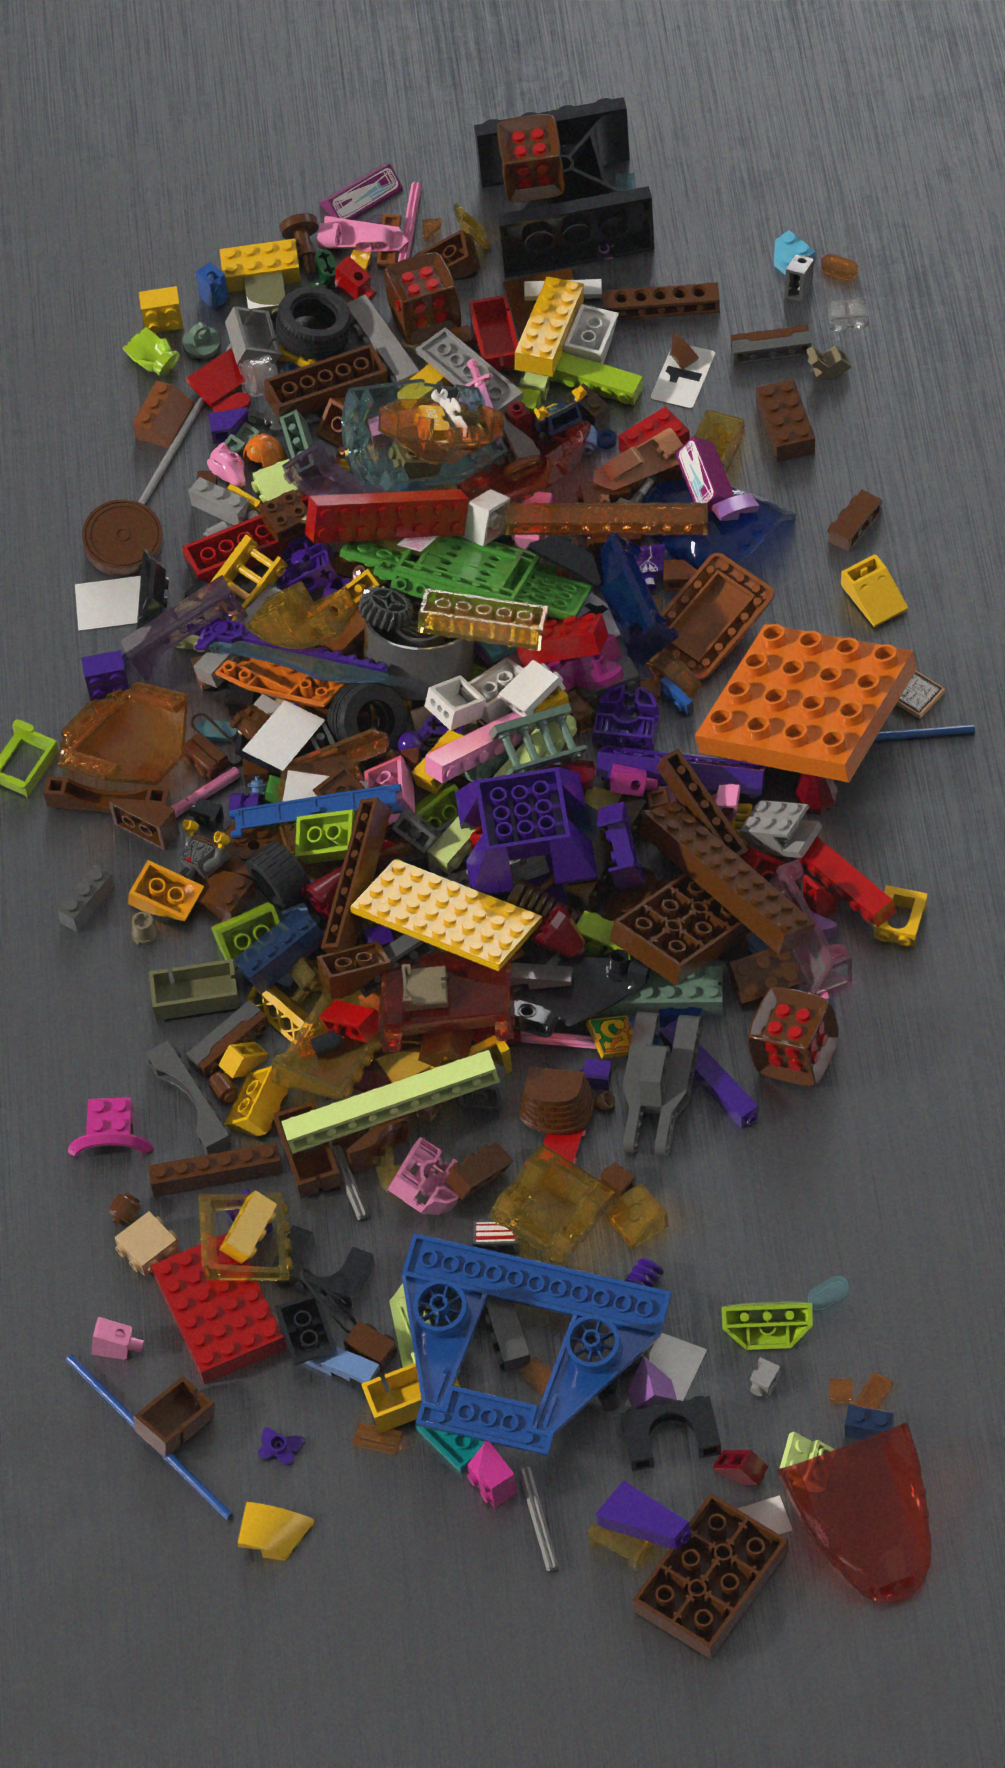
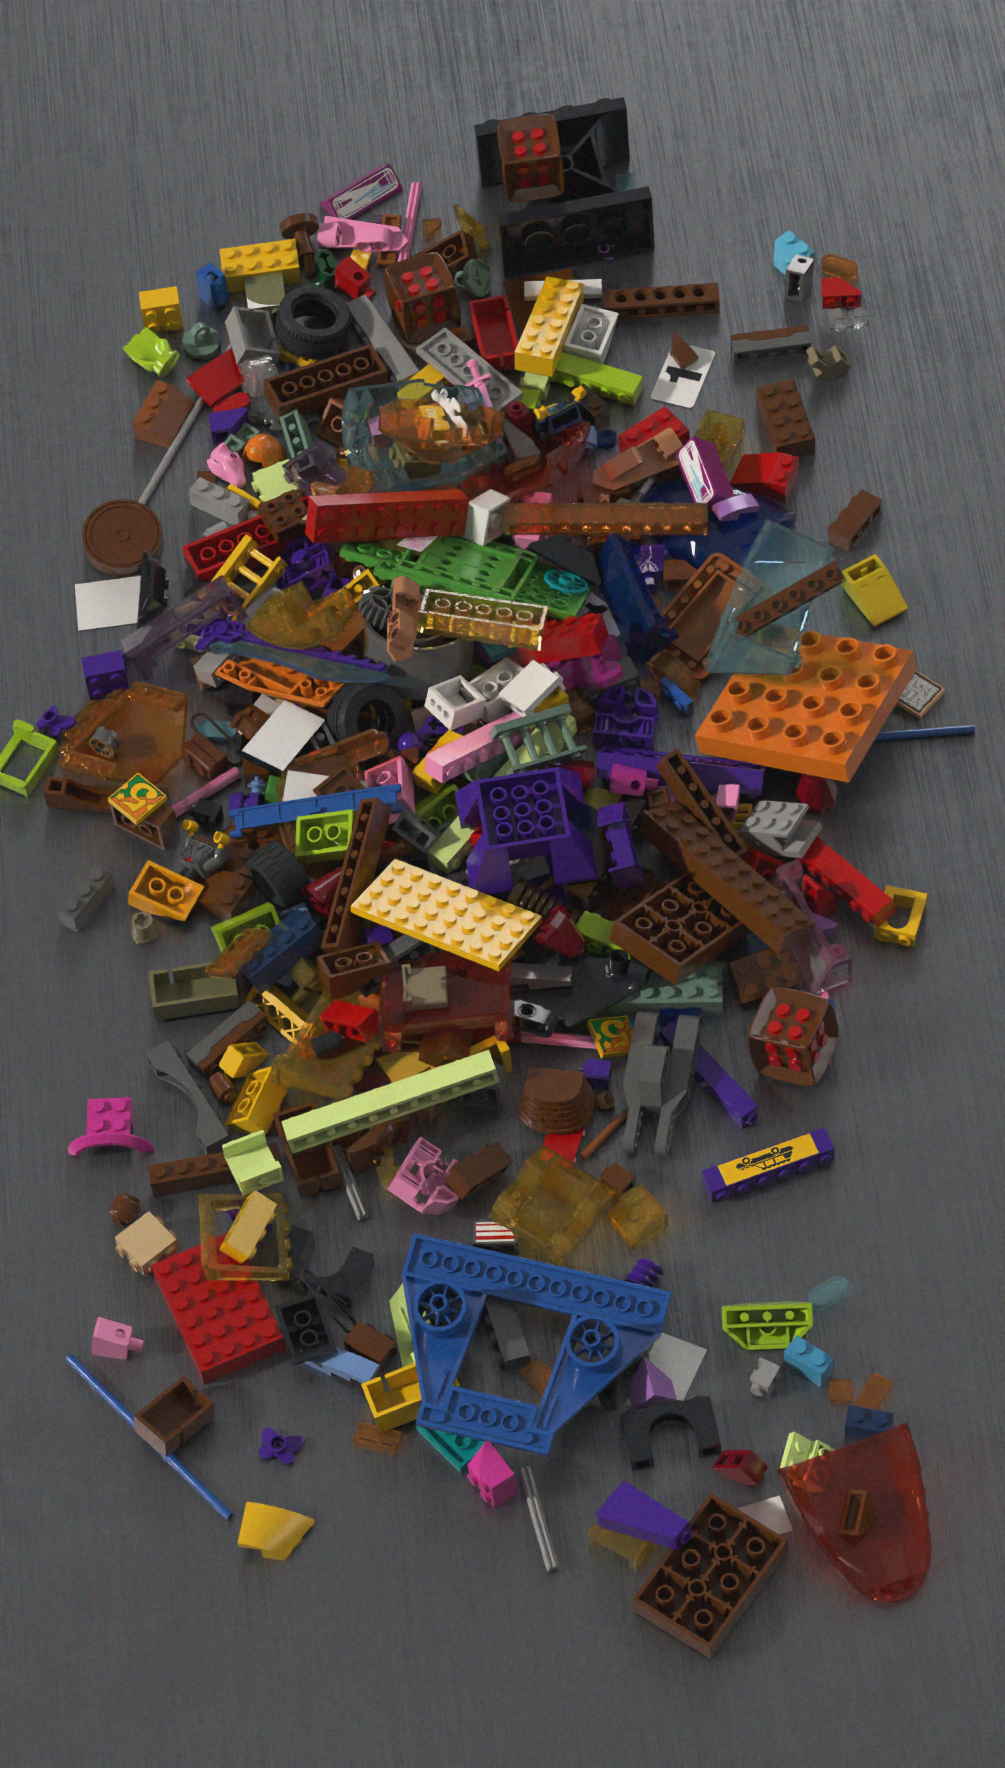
(54, 722): none -> dark purple animal
(105, 742): none -> dark grey wheel
(137, 799): none -> tile
(238, 953): none -> clear orange plate
(252, 1163): none -> yellowish green panel
(358, 482): none -> clear orange panel
(403, 619): none -> nougat panel
(475, 278): none -> sand green tile
(567, 581): none -> teal wheel
(601, 1138): none -> dark orange bar
(766, 474): none -> red slope
(768, 1165): none -> brick
(773, 563): none -> clear light blue windscreen
(789, 599): none -> reddish brown brick
(809, 1361): none -> dark azure brick
(839, 294): none -> red slope
(857, 1514): none -> reddish brown slope

